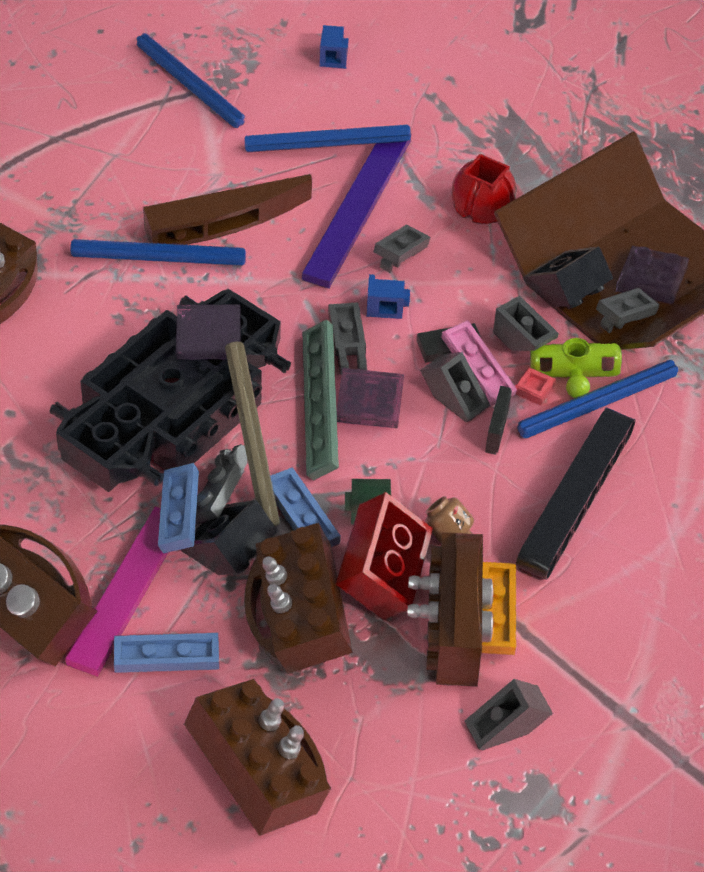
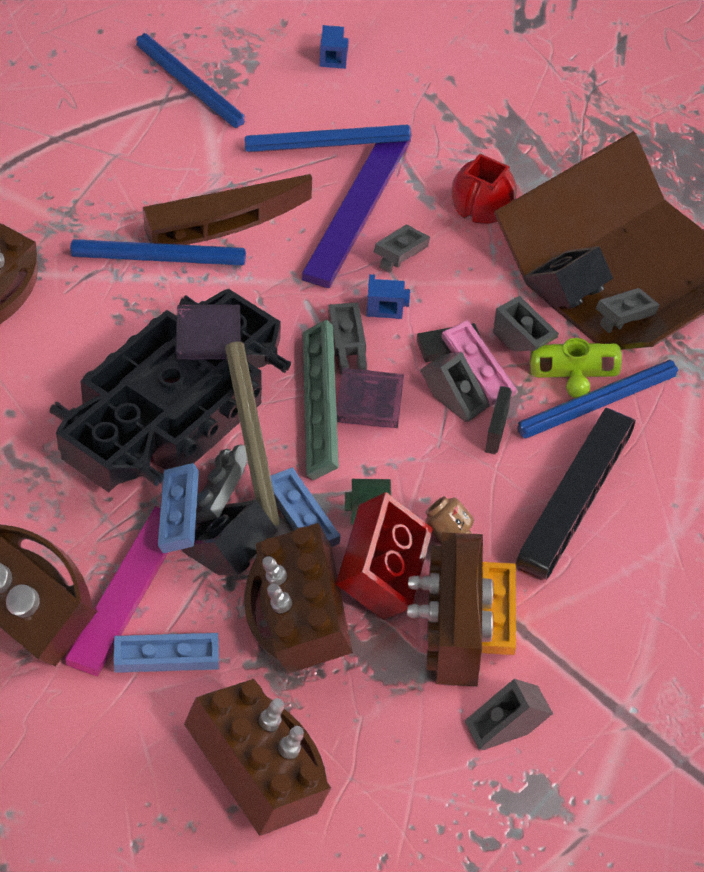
(534, 386): coral tile -> none
(654, 273): clear purple tile -> none

